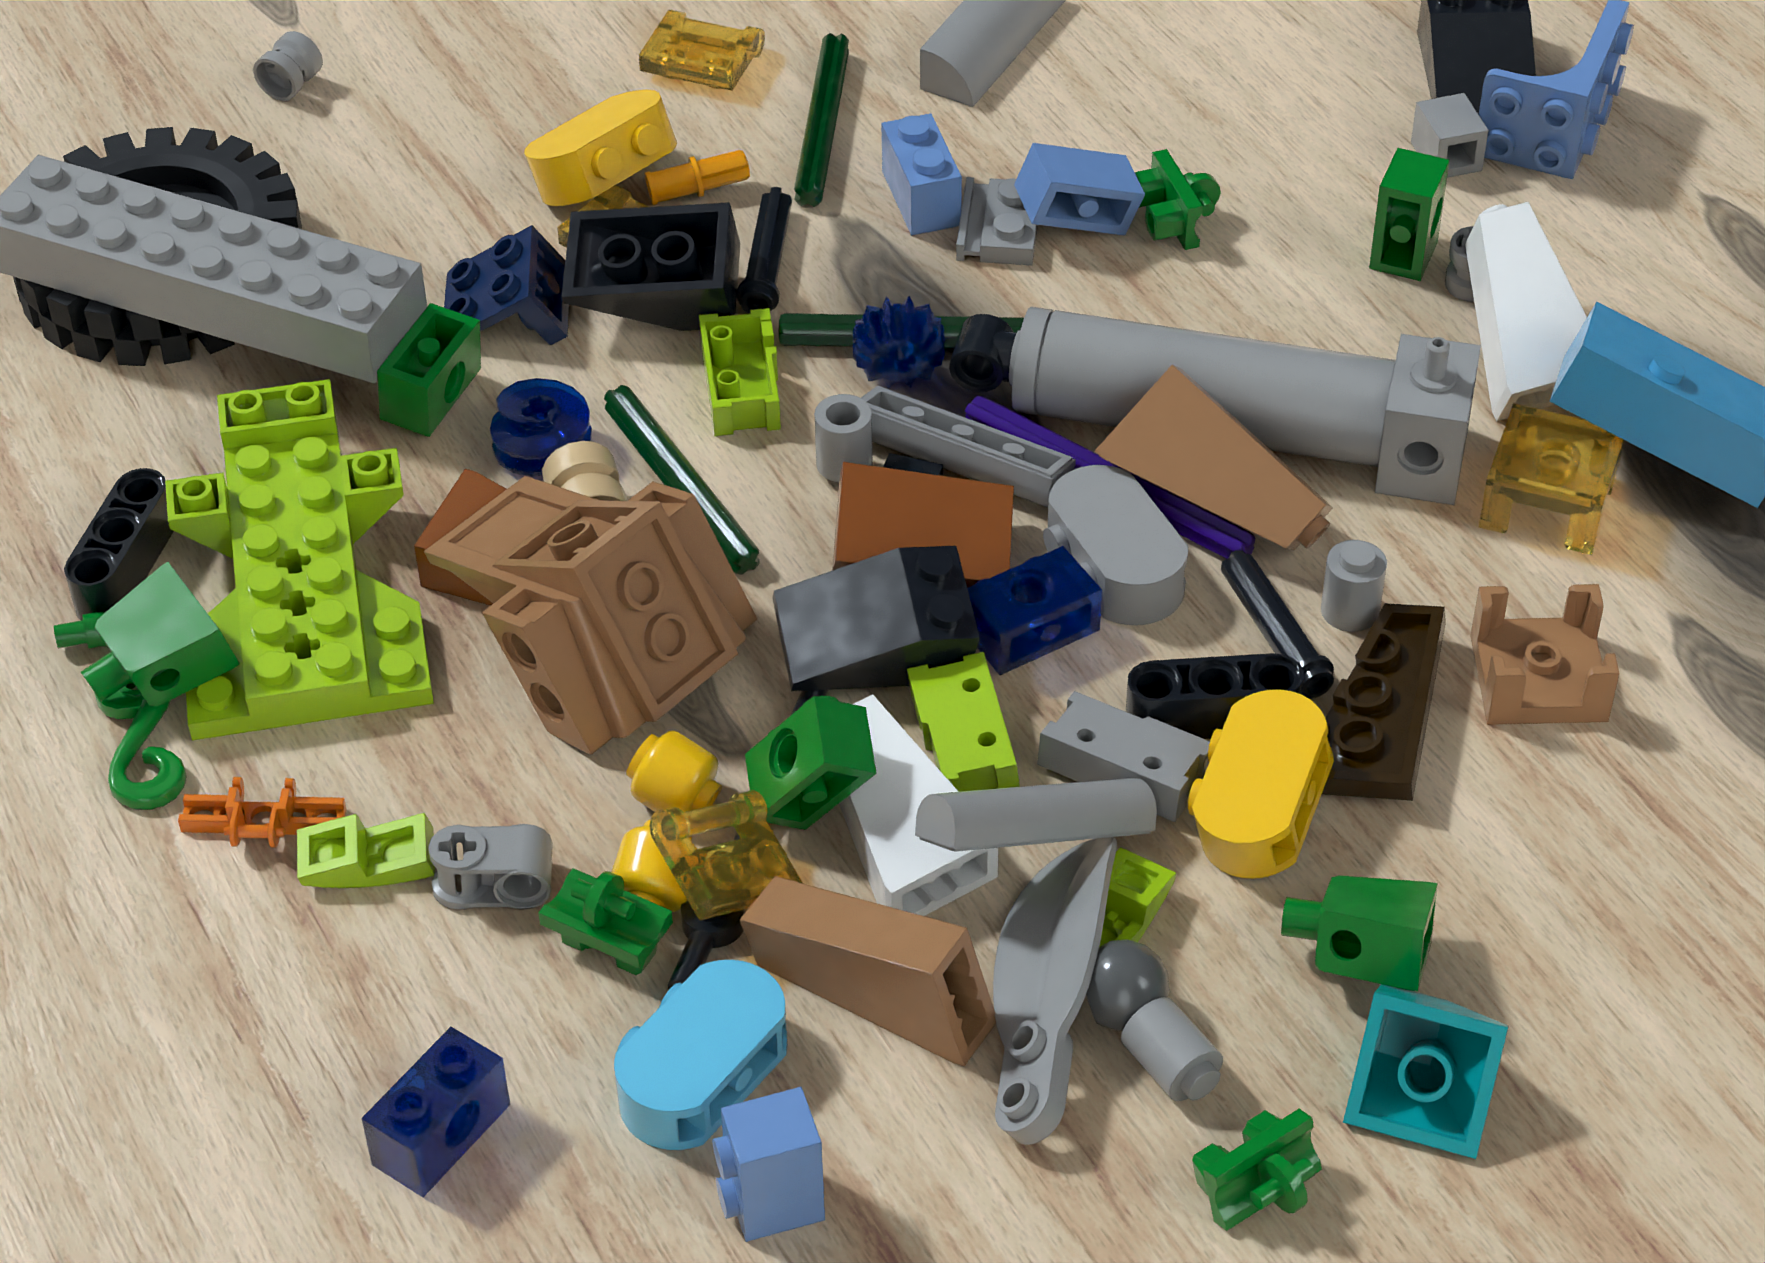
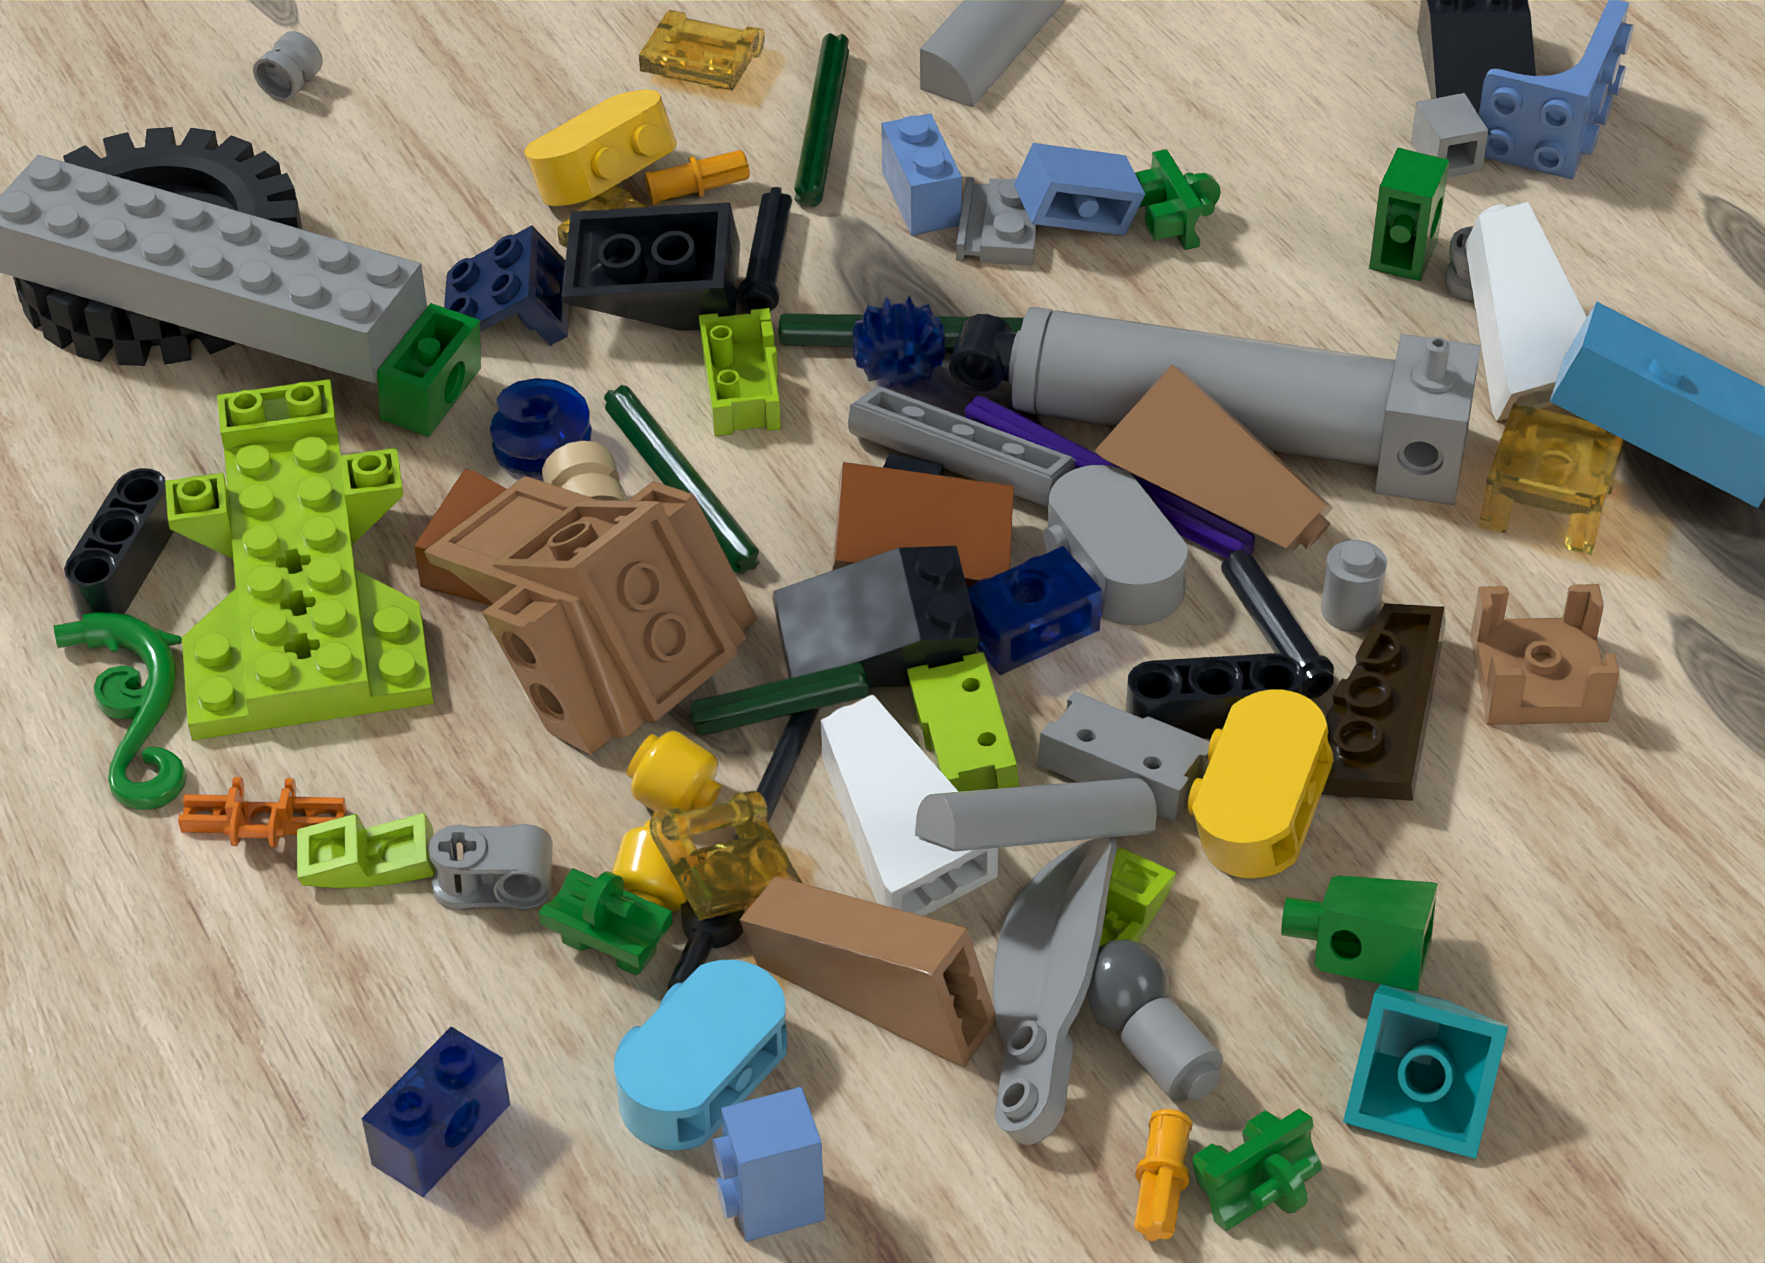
(158, 642): torso -> none
(779, 698): none -> dark green axle
(812, 761): green brick -> none
(842, 434): light grey brick -> none
(1162, 1174): none -> light orange axle

